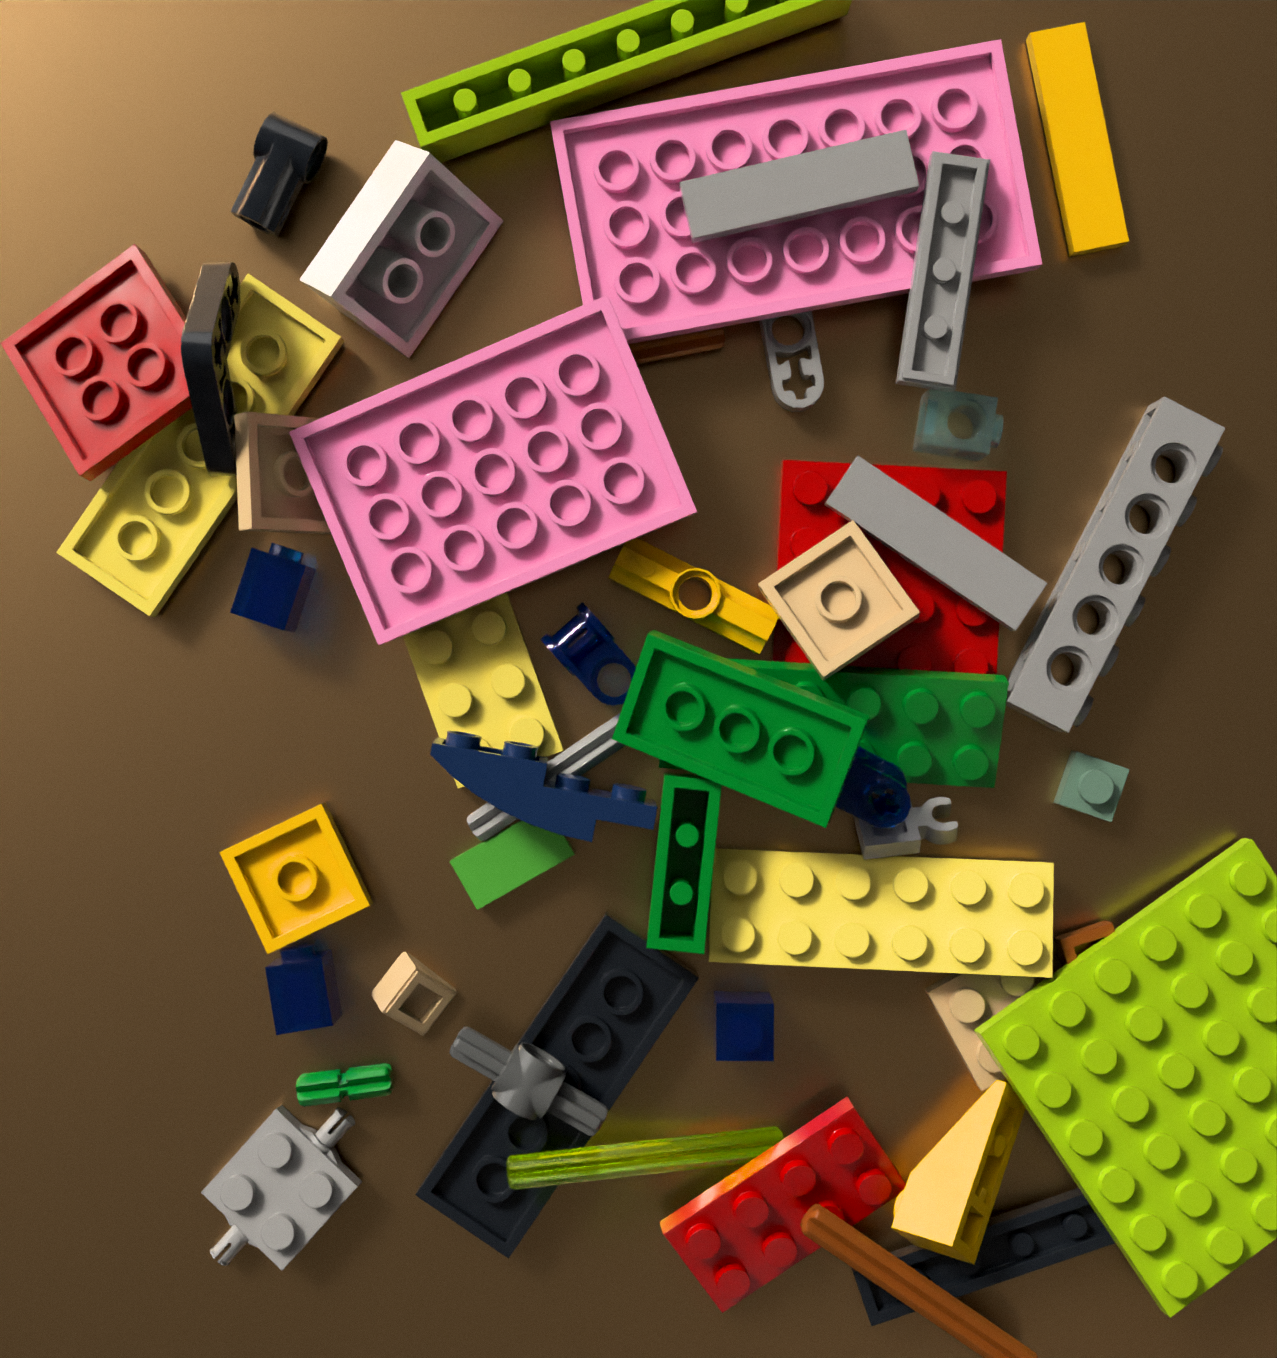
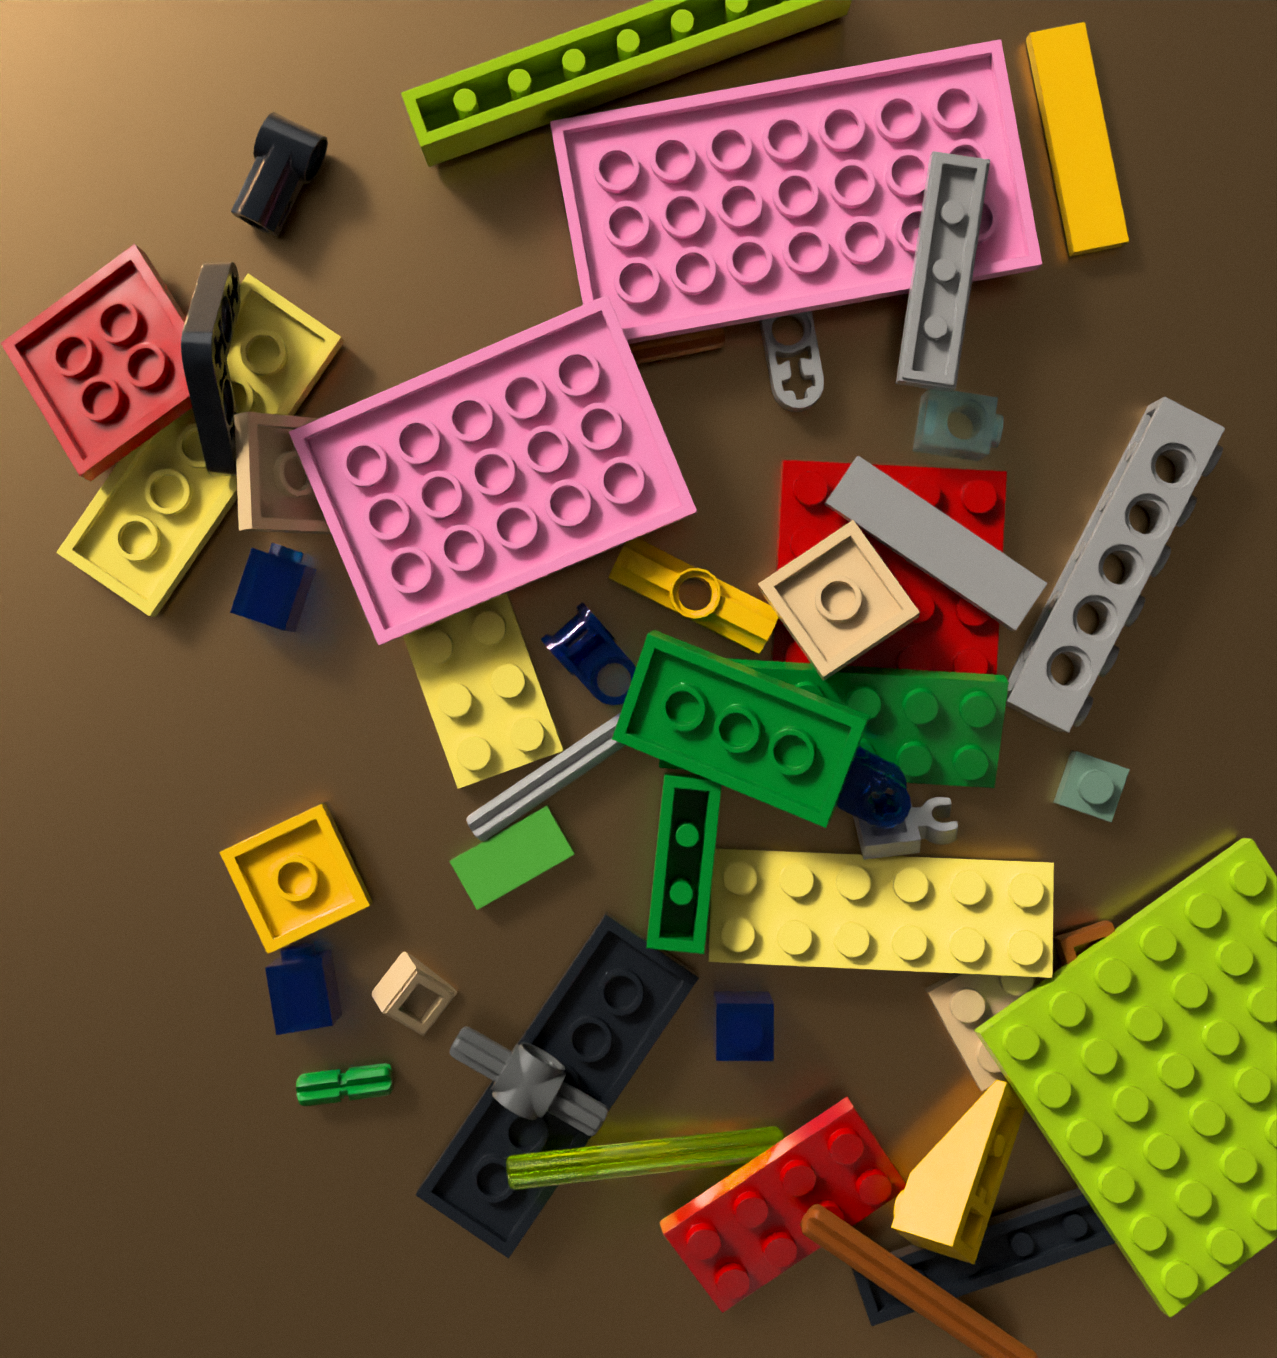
(282, 1186): light grey plate -> none
(402, 247): white slope -> none
(517, 785): dark blue slope -> none
(799, 186): light grey tile -> none

